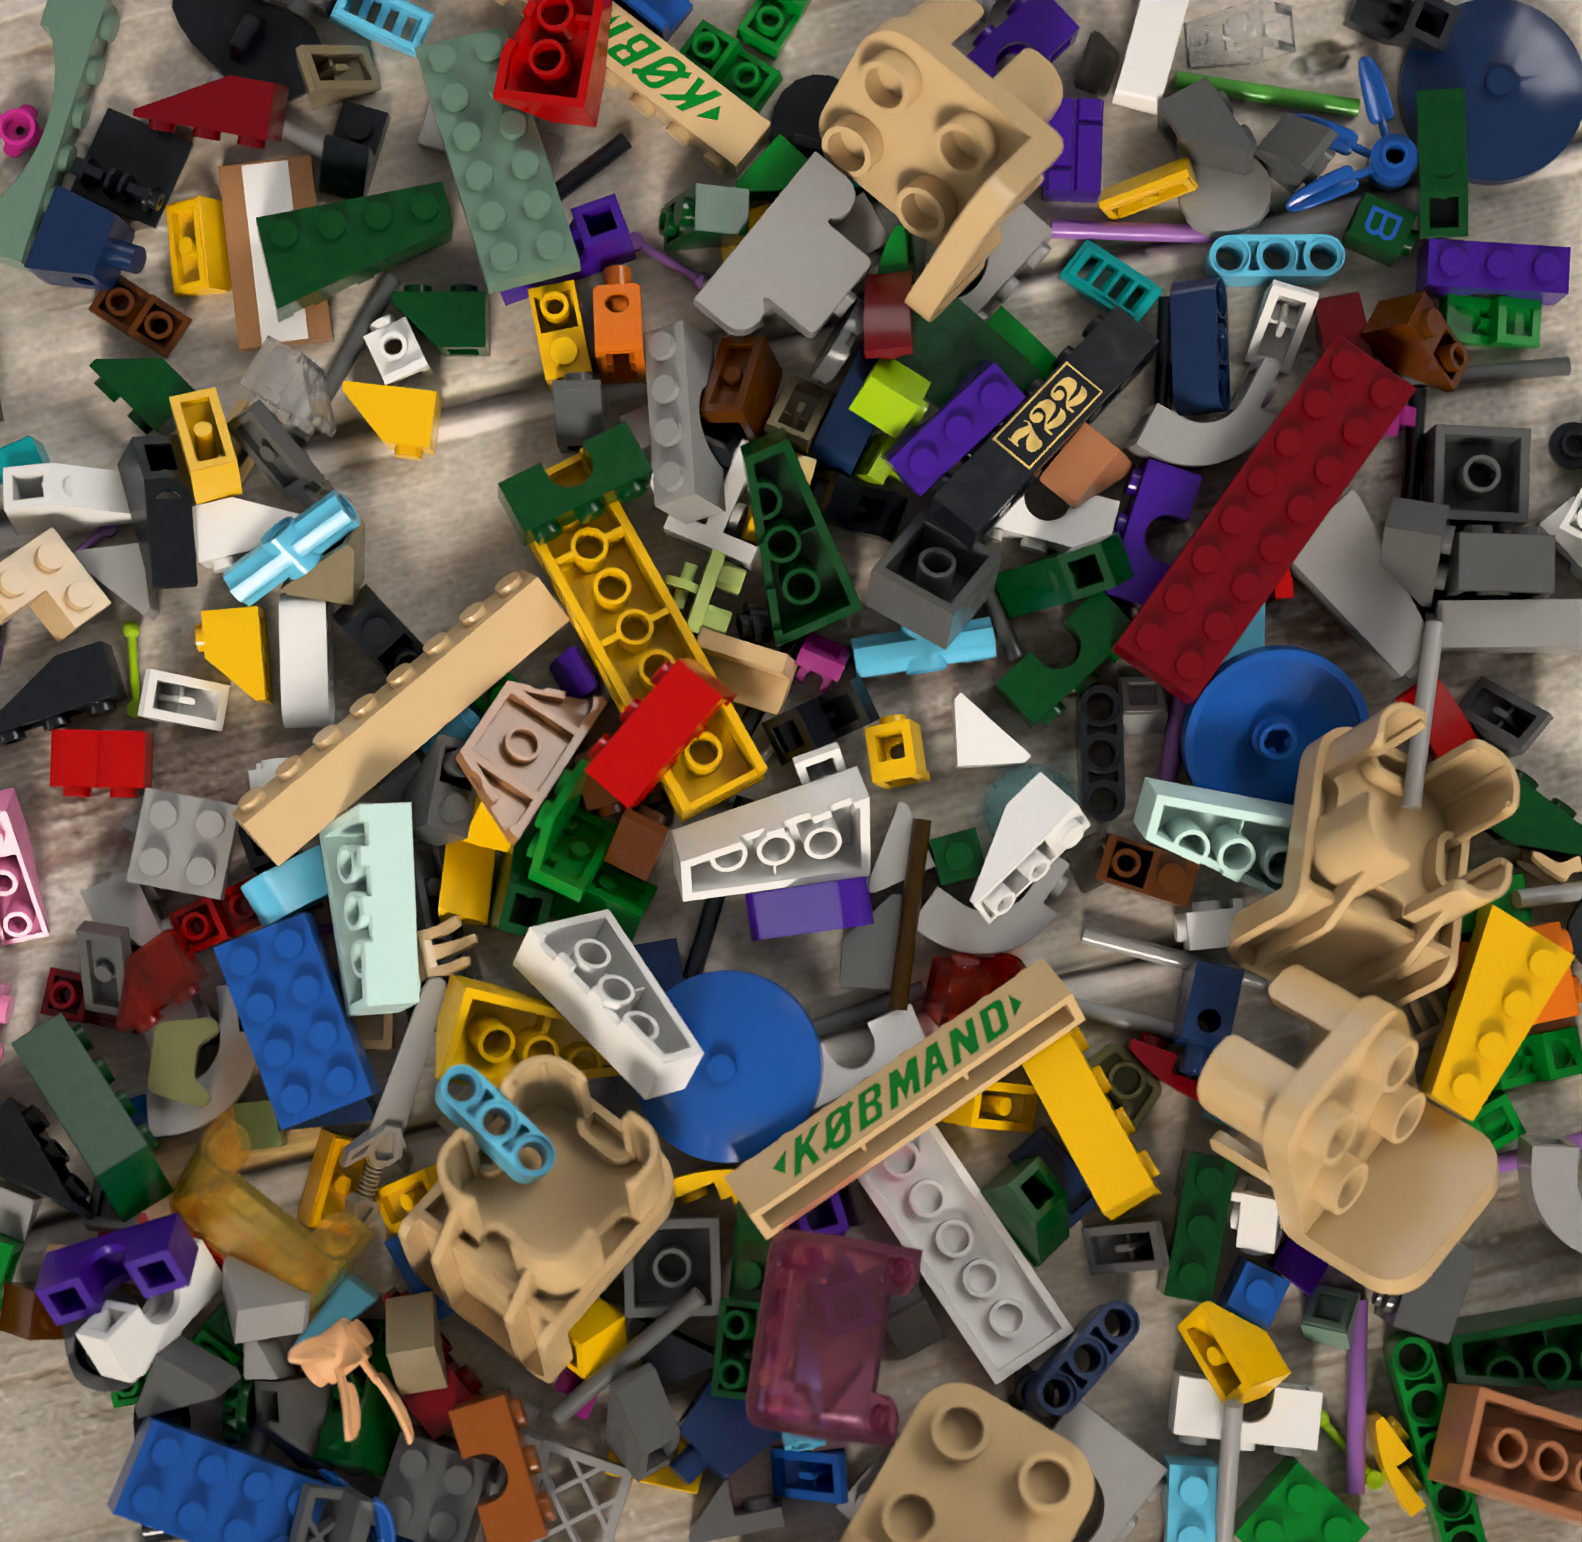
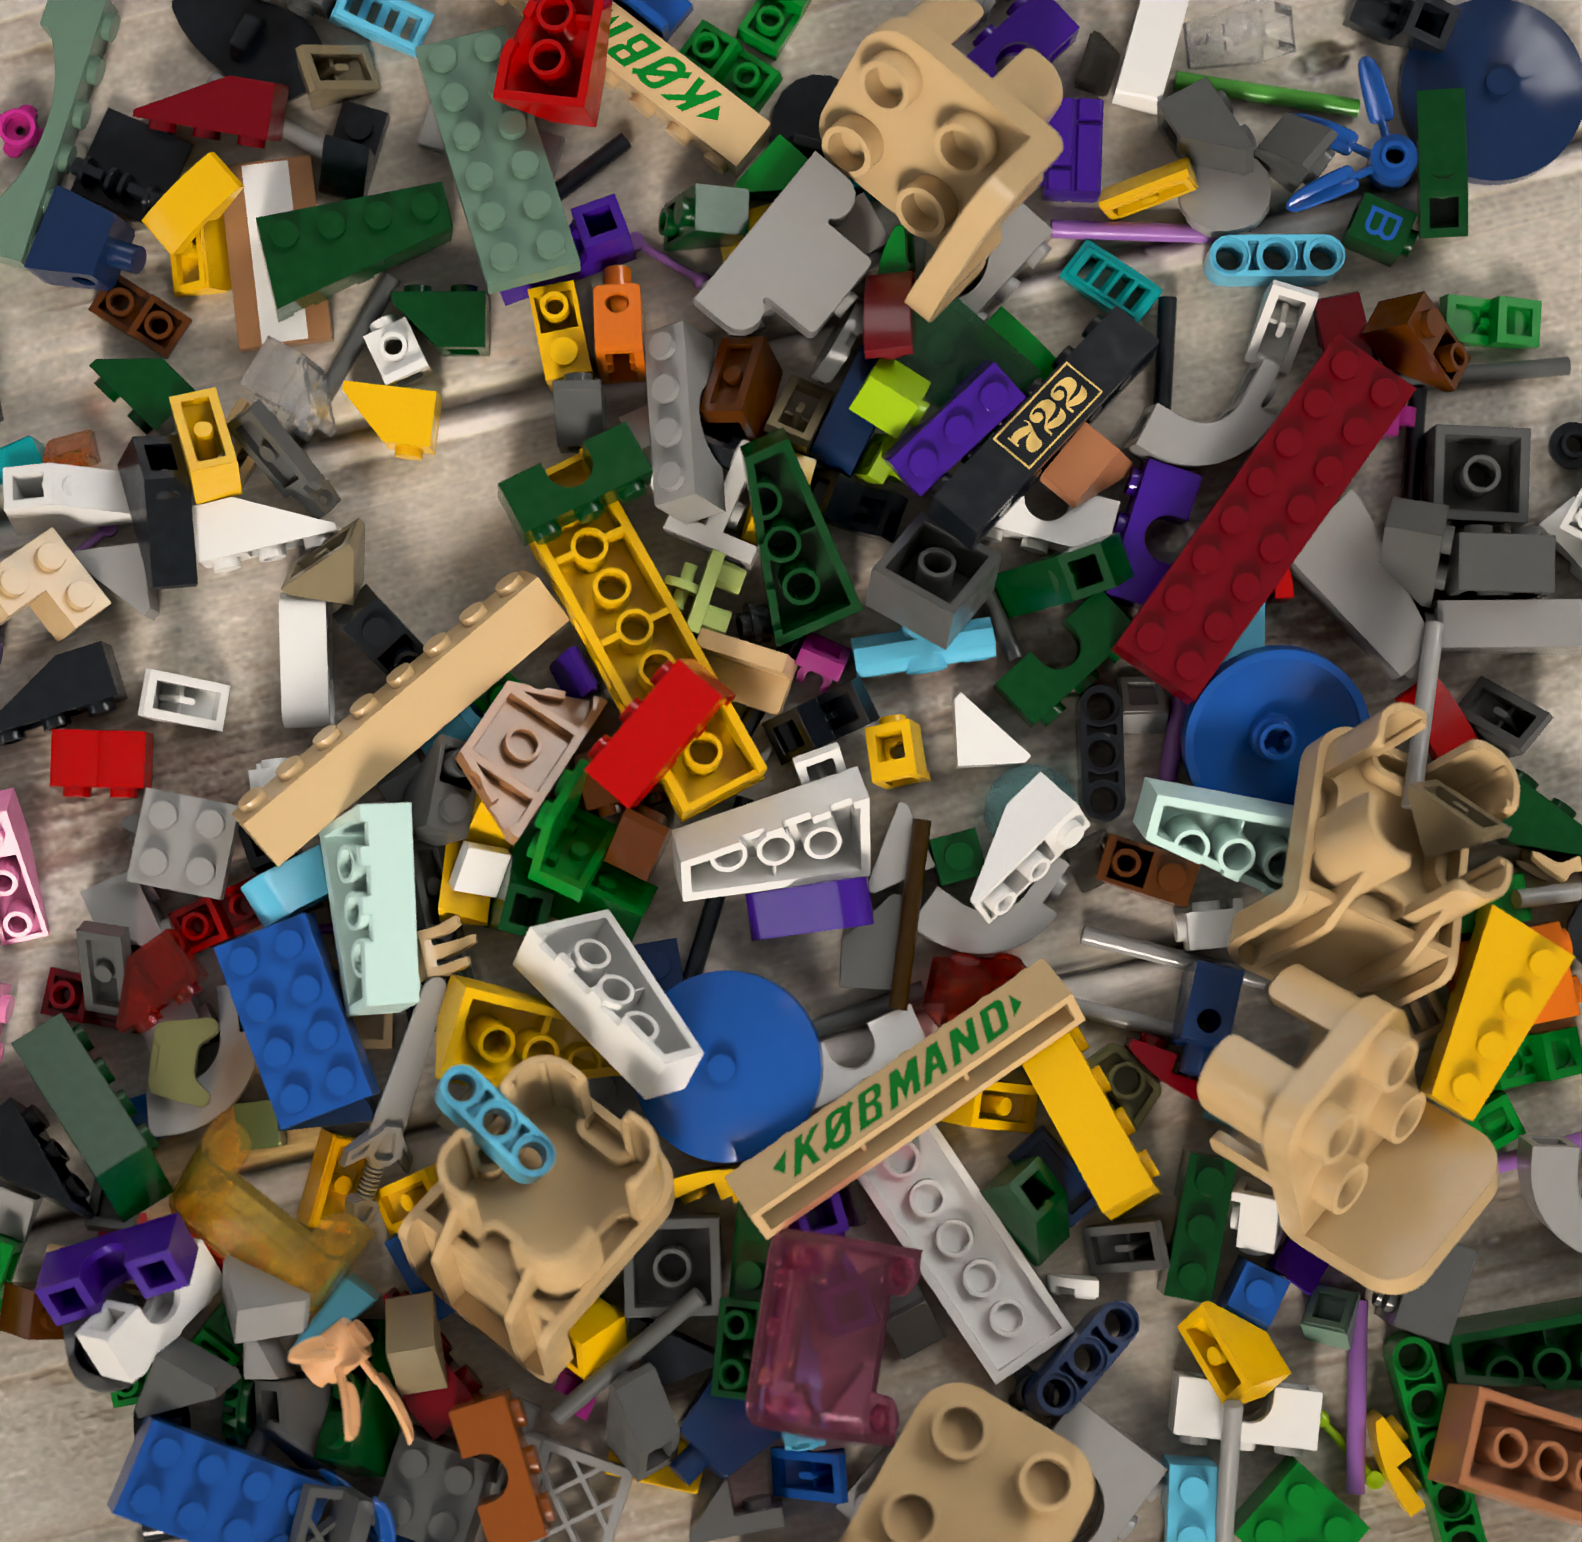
(73, 449): none -> clear orange slope
(131, 630): lime hinge -> none
(192, 202): none -> yellow slope
(239, 647): yellow slope -> none
(291, 548): medium azure piece -> none
(479, 869): none -> white tile
(1078, 1285): none -> white tile
(1200, 346): dark blue beam -> none
(1449, 820): none -> dark tan slope
(1493, 267): dark purple arch -> none

